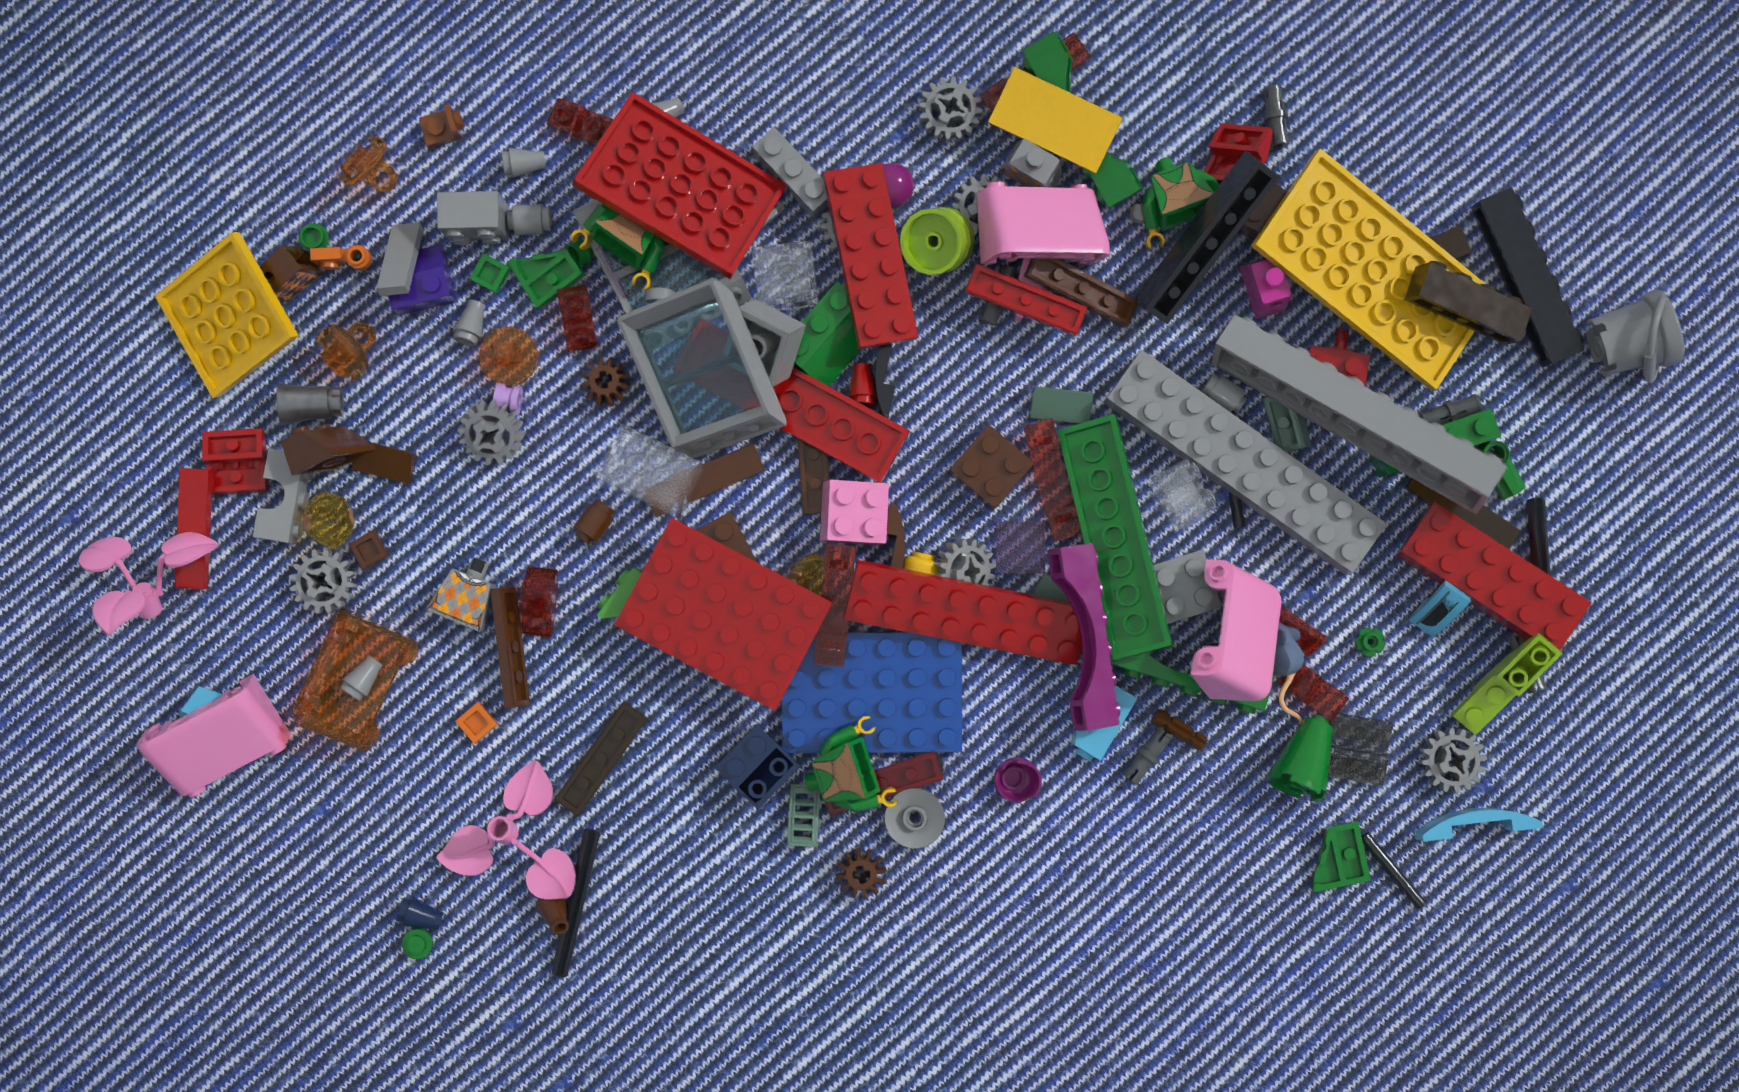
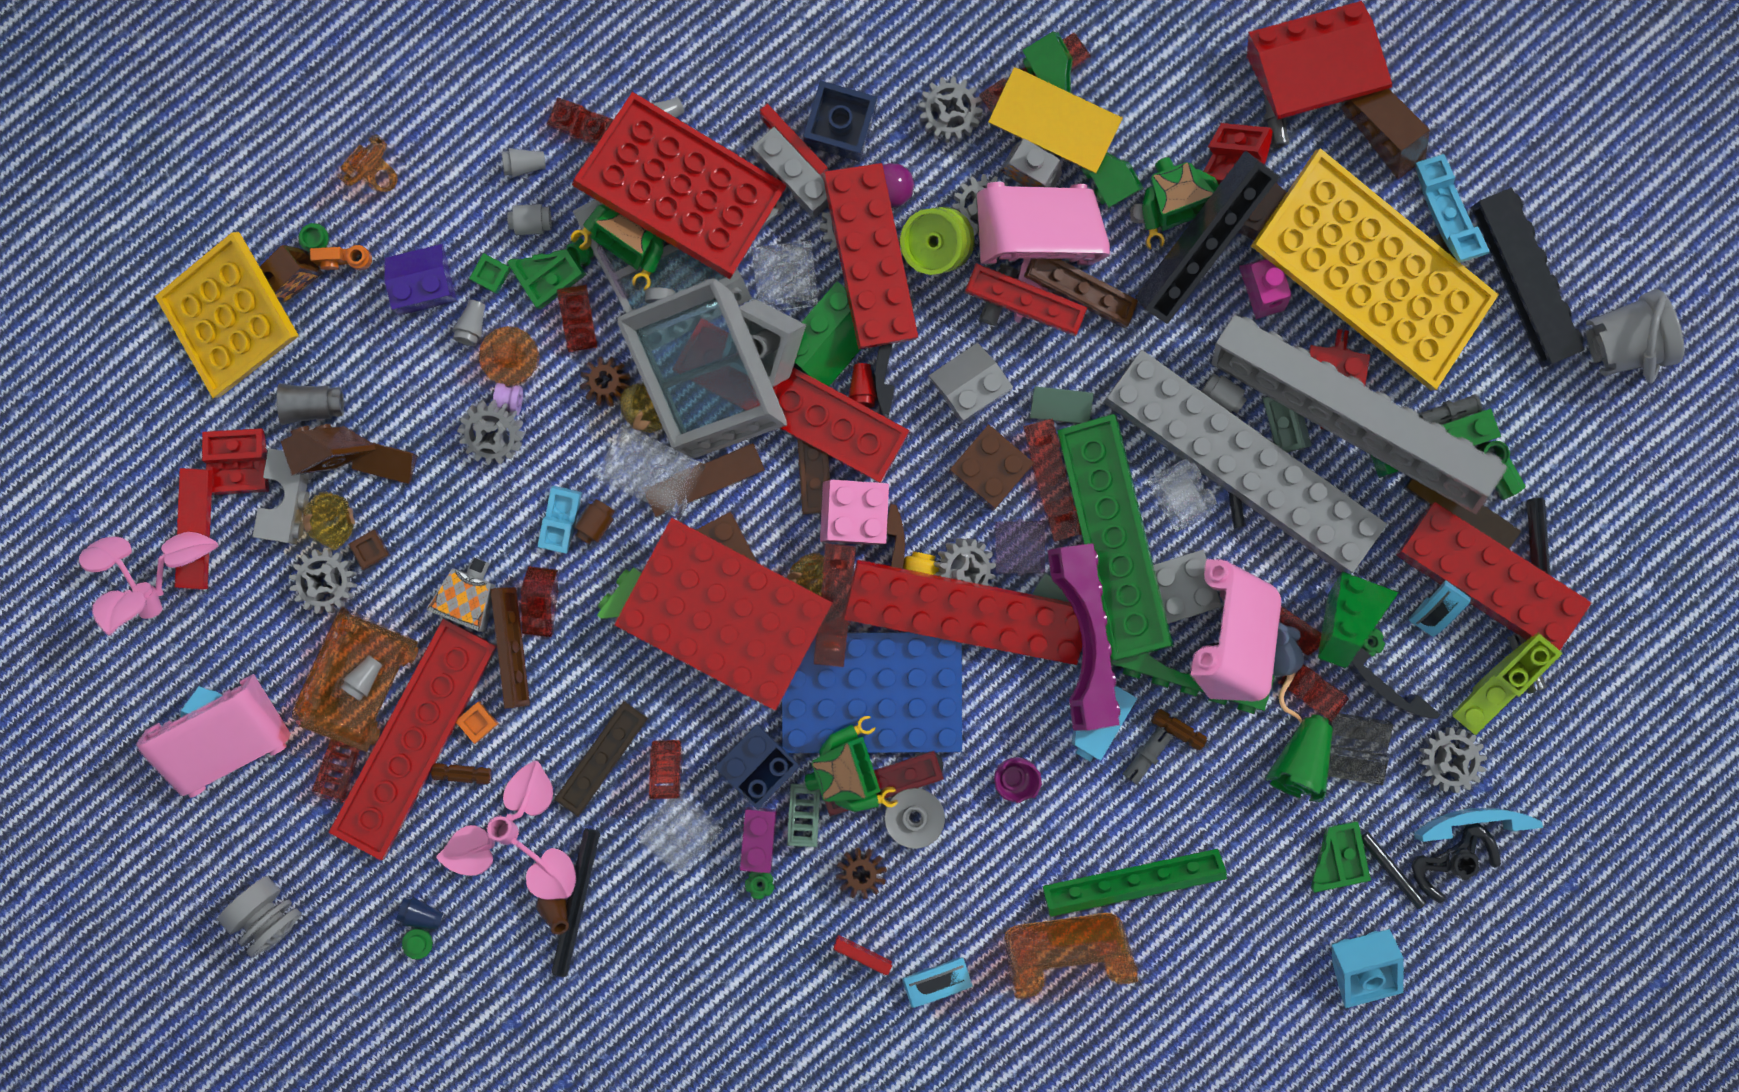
(259, 916): none -> light grey wheel
(322, 777): none -> clear red slope
(343, 351): clear orange tile -> none
(400, 259): light grey tile -> none
(413, 739): none -> red plate
(442, 127): dark orange bracket -> none
(461, 773): none -> reddish brown axle
(472, 217): light grey brick -> none
(559, 519): none -> medium azure slope
(639, 409): none -> clear yellow hair
(665, 768): none -> clear red slope
(680, 833): none -> clear brick
(758, 840): none -> magenta brick
(759, 892): none -> green plate
(772, 119): none -> red tile
(840, 121): none -> dark blue brick
(862, 955): none -> red tile
(937, 982): none -> medium azure slope
(971, 382): none -> light grey slope
(1065, 944): none -> clear orange windscreen
(1134, 882): none -> green plate
(1318, 60): none -> red slope
(1350, 616): none -> green wedge
(1368, 968): none -> medium azure slope
(1390, 129): none -> reddish brown wedge
(1411, 705): none -> black slope
(1448, 210): none -> medium azure slope
(1468, 302): dark brown brick -> none
(1468, 860): none -> black piece

